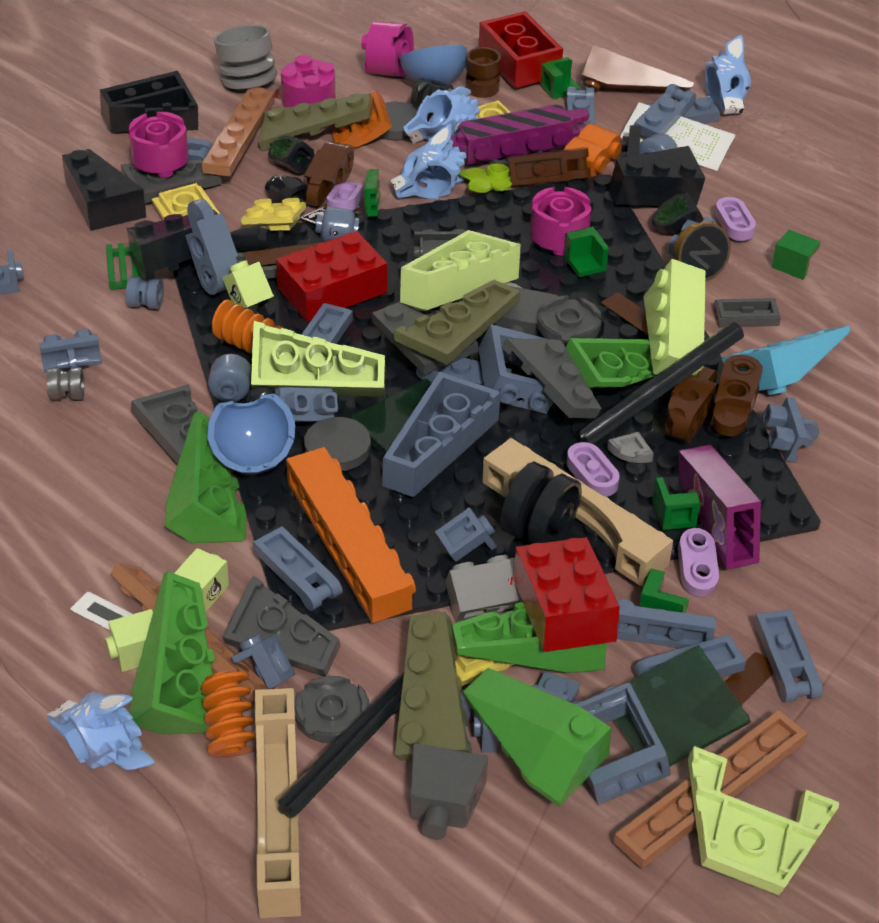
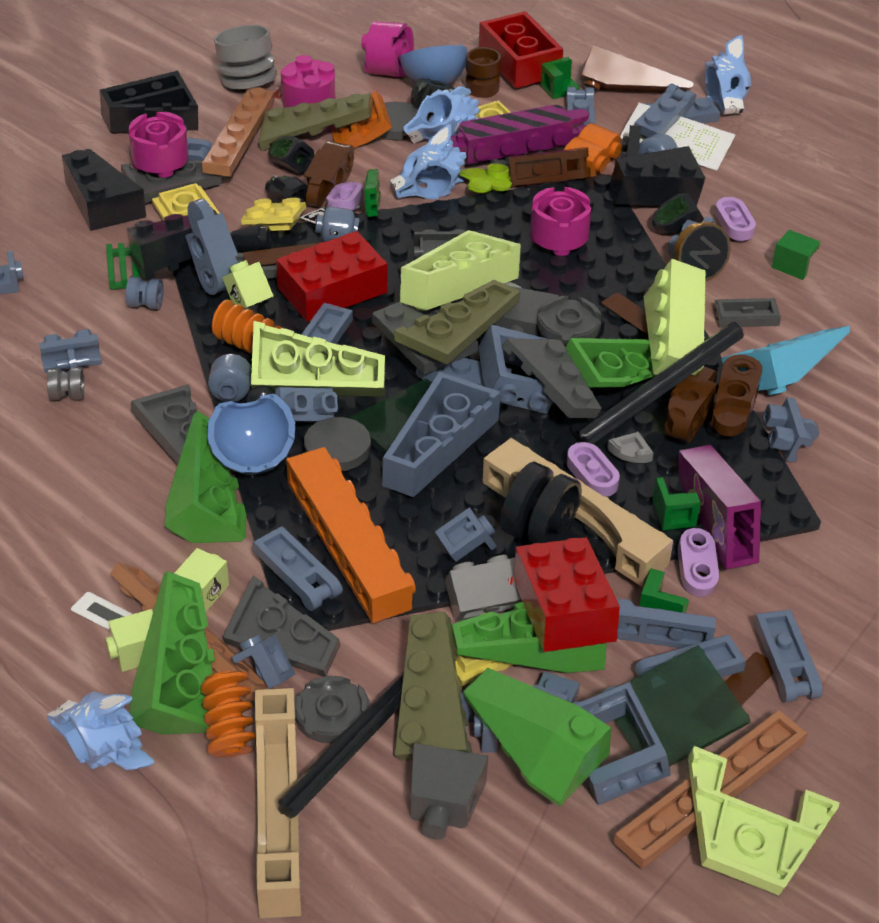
(586, 252): green panel -> none

